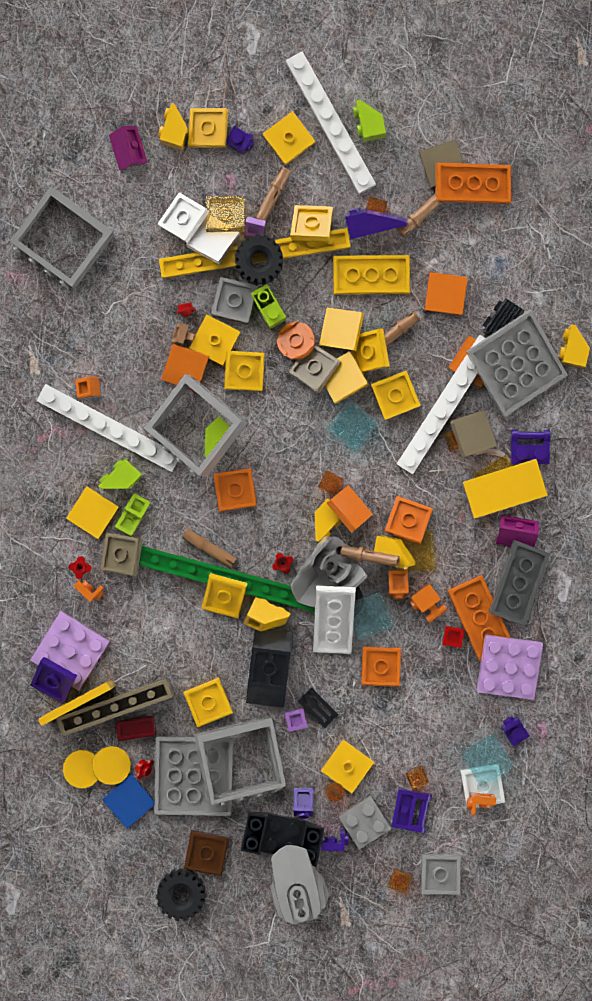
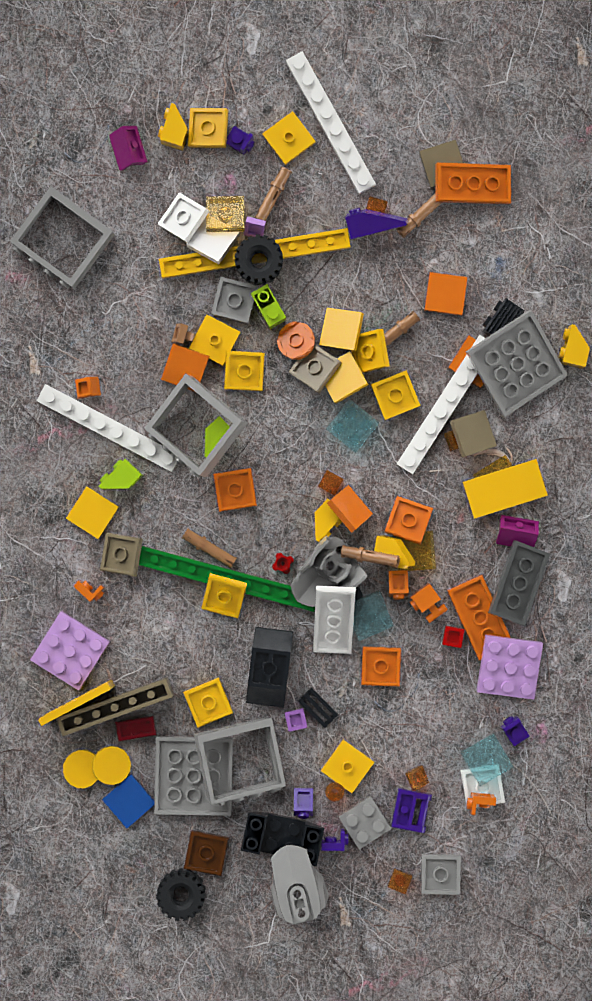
(53, 680): dark purple plate -> none
(80, 572): red plate -> none
(132, 515): lime slope -> none
(143, 768): red plate -> none
(185, 309): red plate -> none
(265, 615): yellow slope -> none
(311, 223): yellow plate -> none
(371, 122): lime slope -> none
(371, 274): yellow tile -> none
(525, 453): dark purple plate -> none

